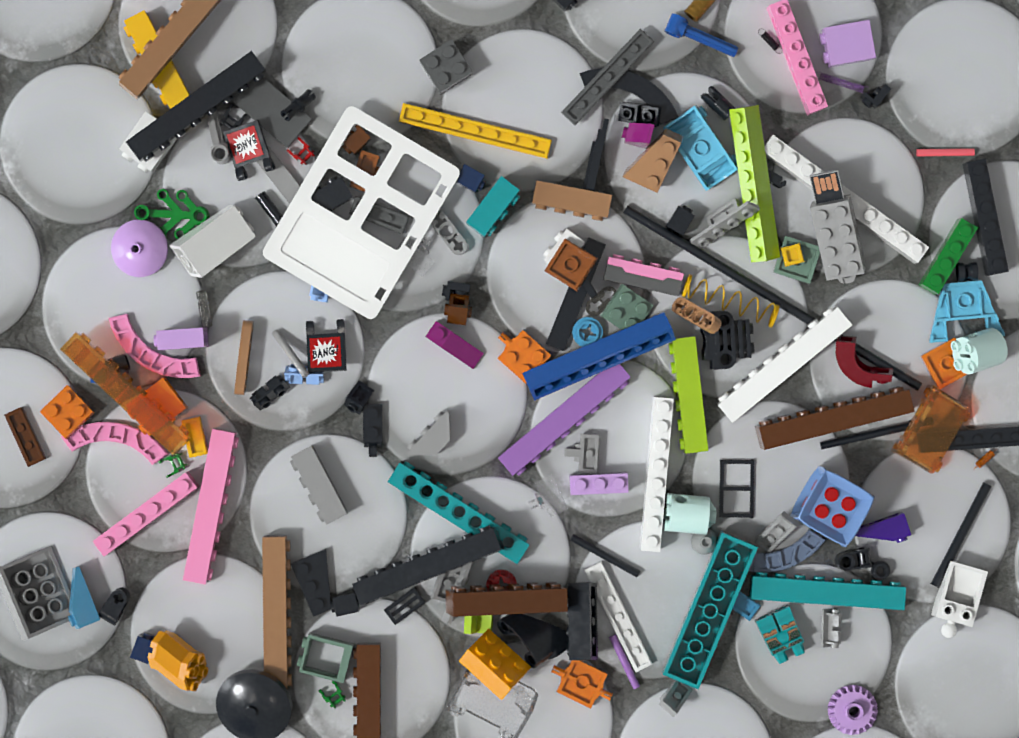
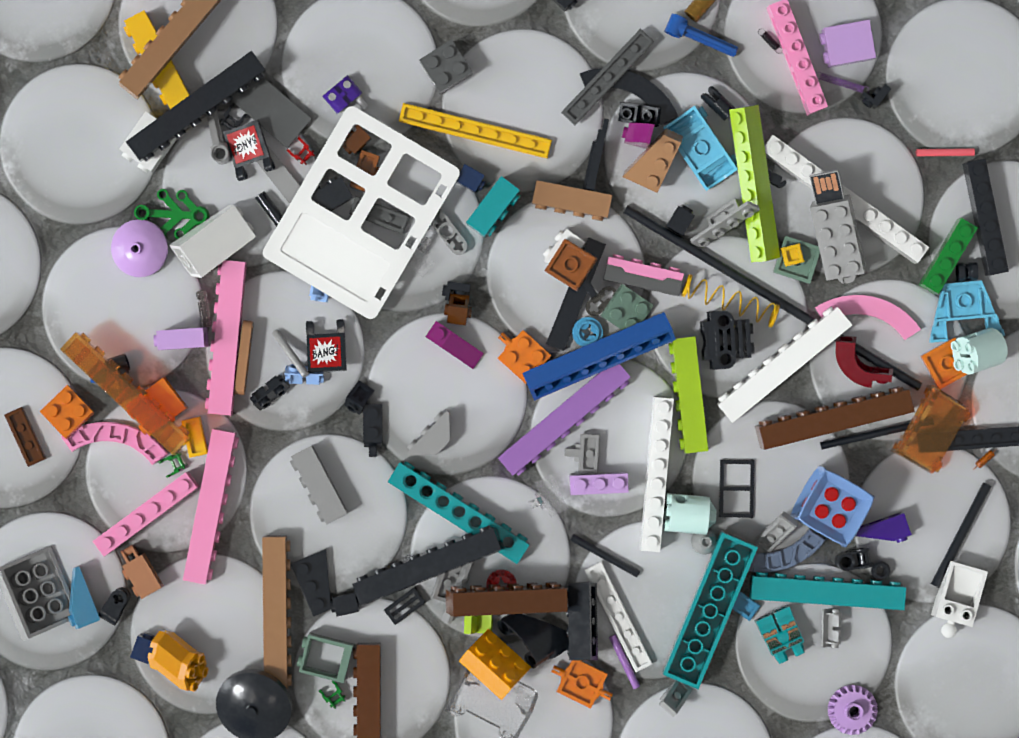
(140, 573): none -> nougat brick
(148, 357): bright pink tile -> none
(227, 337): none -> bright pink brick
(298, 105): black pin -> none
(343, 94): none -> dark purple piece
(695, 316): medium nougat beam -> none
(876, 308): none -> bright pink tile

